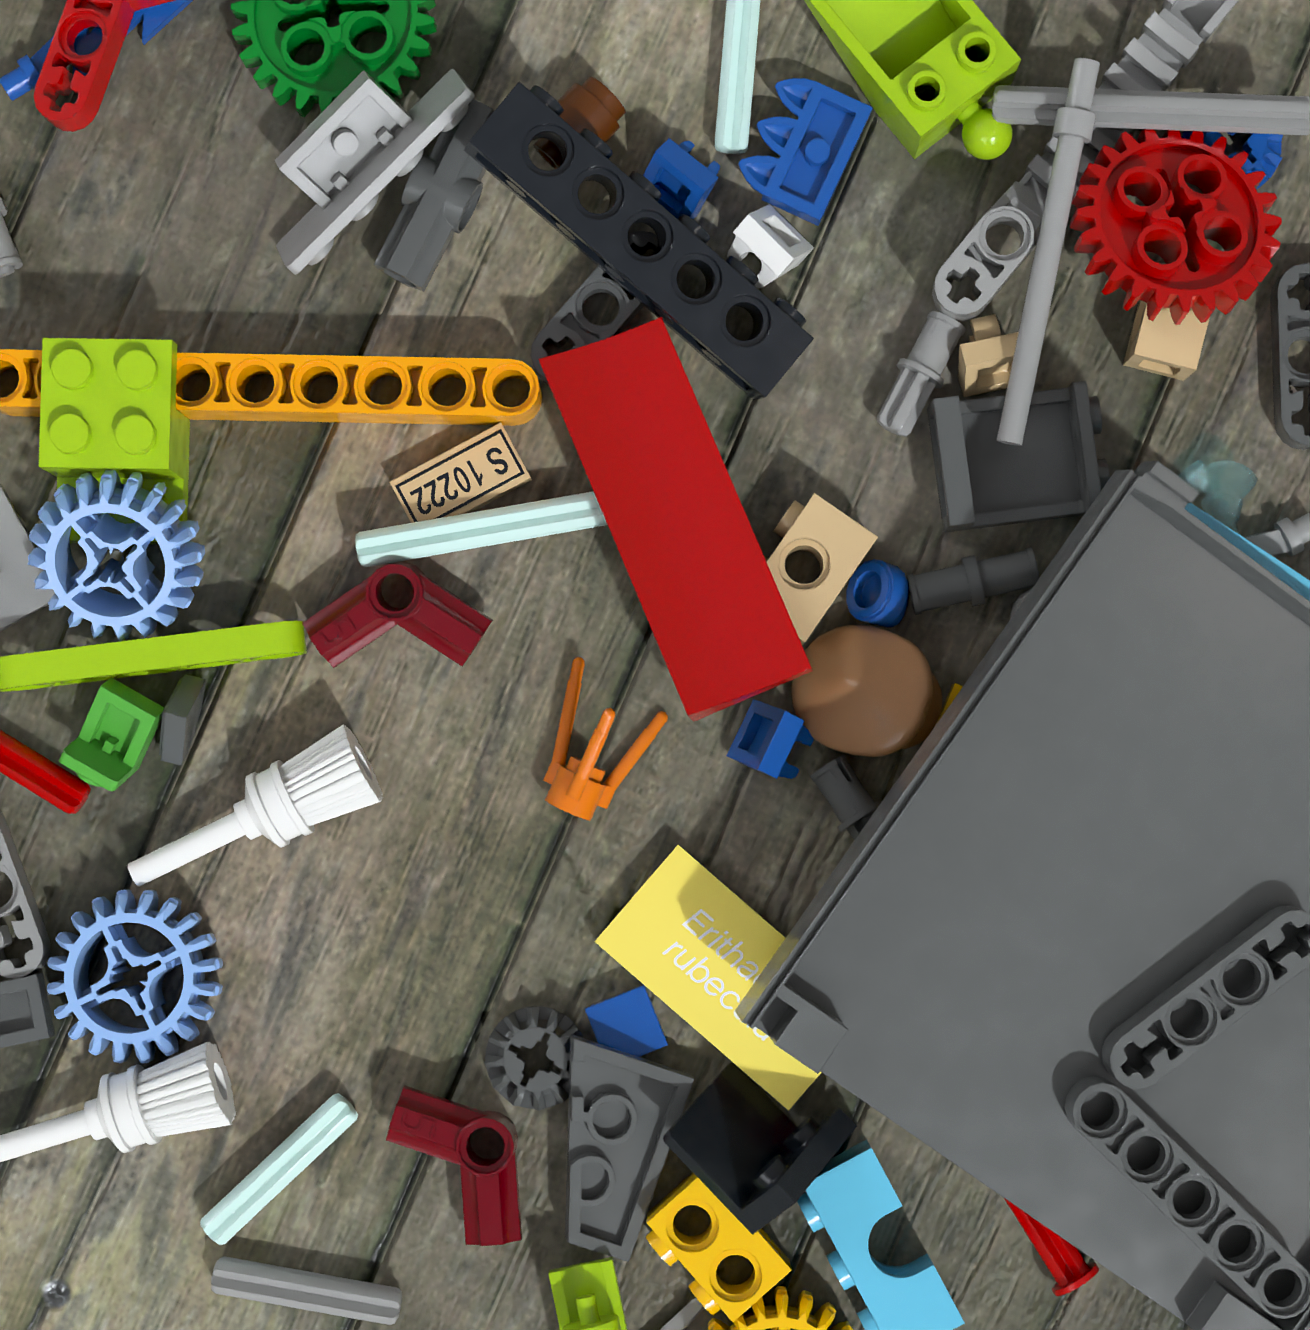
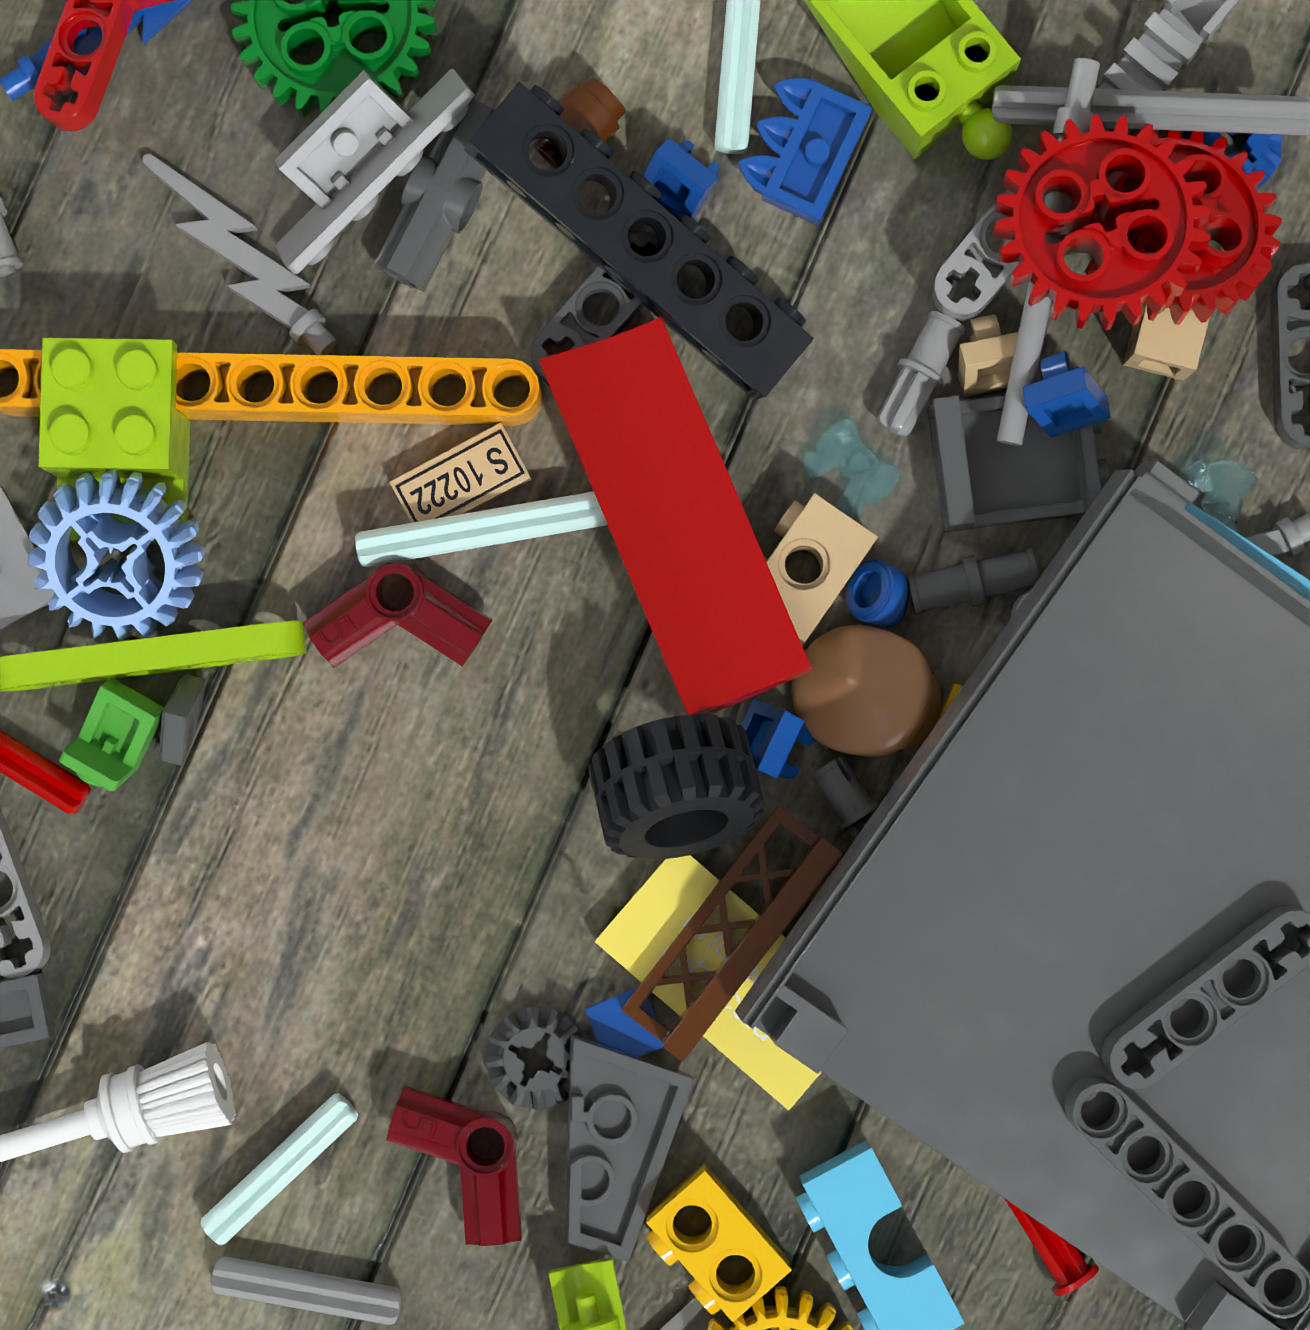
(84, 999): light blue gear -> none
(270, 277): none -> light grey piece
(280, 803): white piece -> none
(579, 784): orange plant -> none
(676, 787): none -> black tyre
(749, 949): none -> reddish brown fence
(751, 1149): black bracket -> none
(772, 241): white tile -> none
(843, 448): none -> clear light blue piece
(1065, 397): none -> blue tile
(1080, 170): none -> red gear

